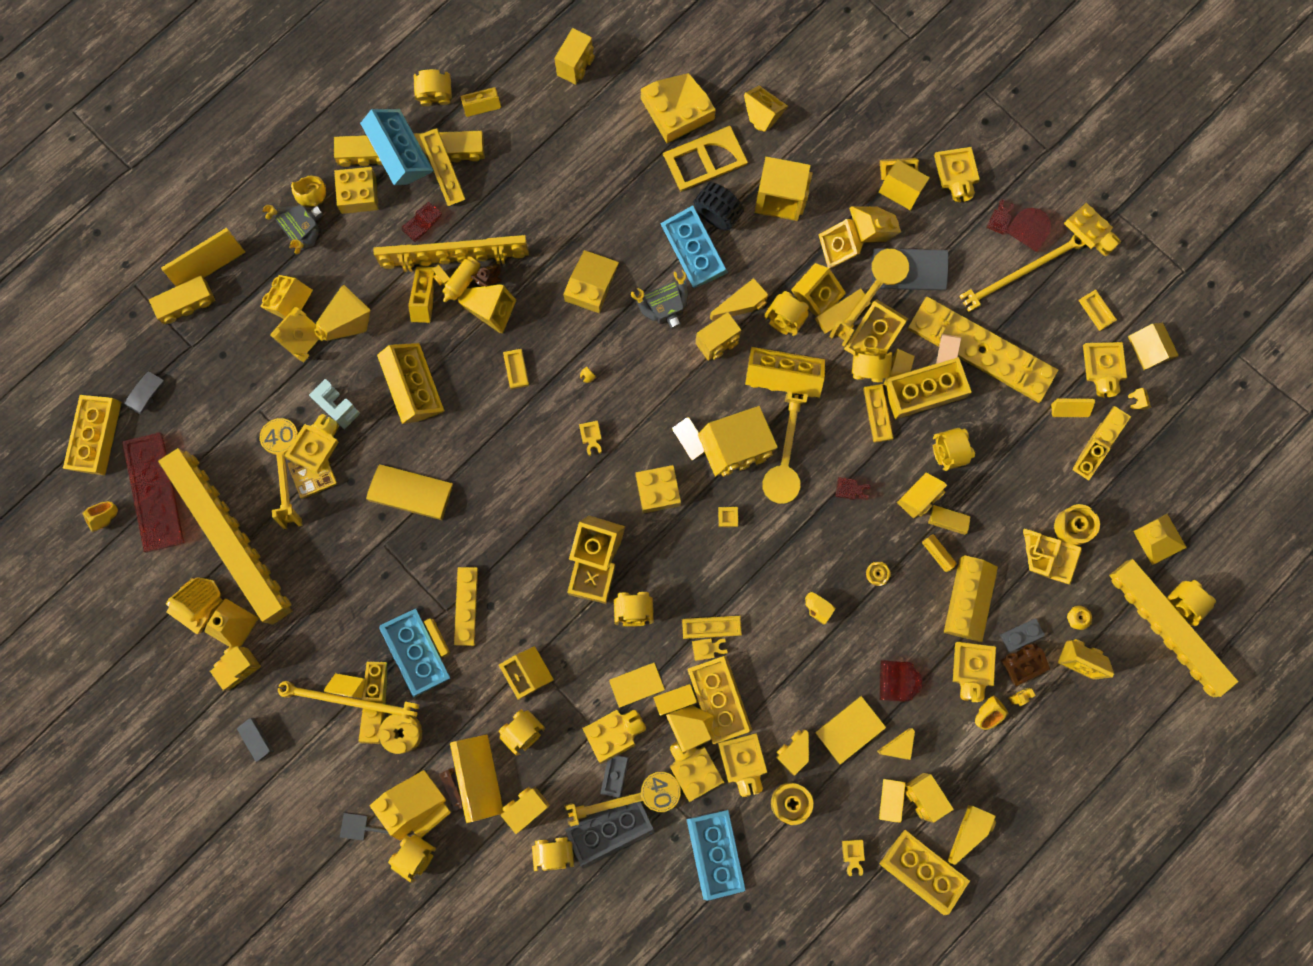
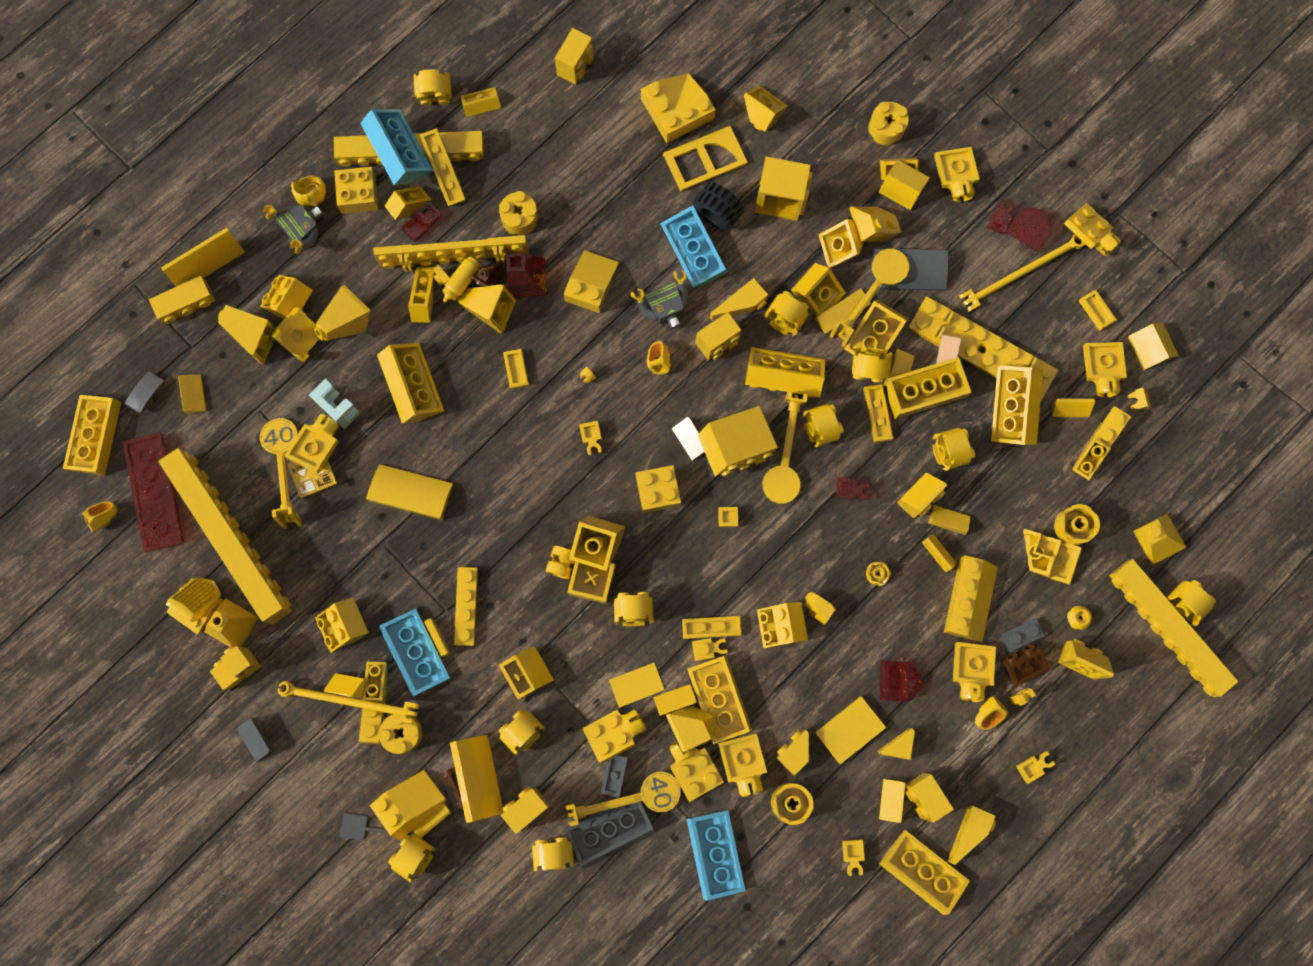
(192, 394): none -> yellow slope
(249, 331): none -> yellow slope
(341, 624): none -> yellow slope
(406, 202): none -> yellow slope
(514, 204): none -> yellow brick
(526, 274): none -> clear red slope
(560, 563): none -> yellow wheel
(658, 358): none -> yellow rock
(782, 624): none -> yellow slope
(822, 425): none -> yellow brick
(888, 123): none -> yellow brick
(1017, 405): none -> yellow slope
(1032, 768): none -> yellow plate

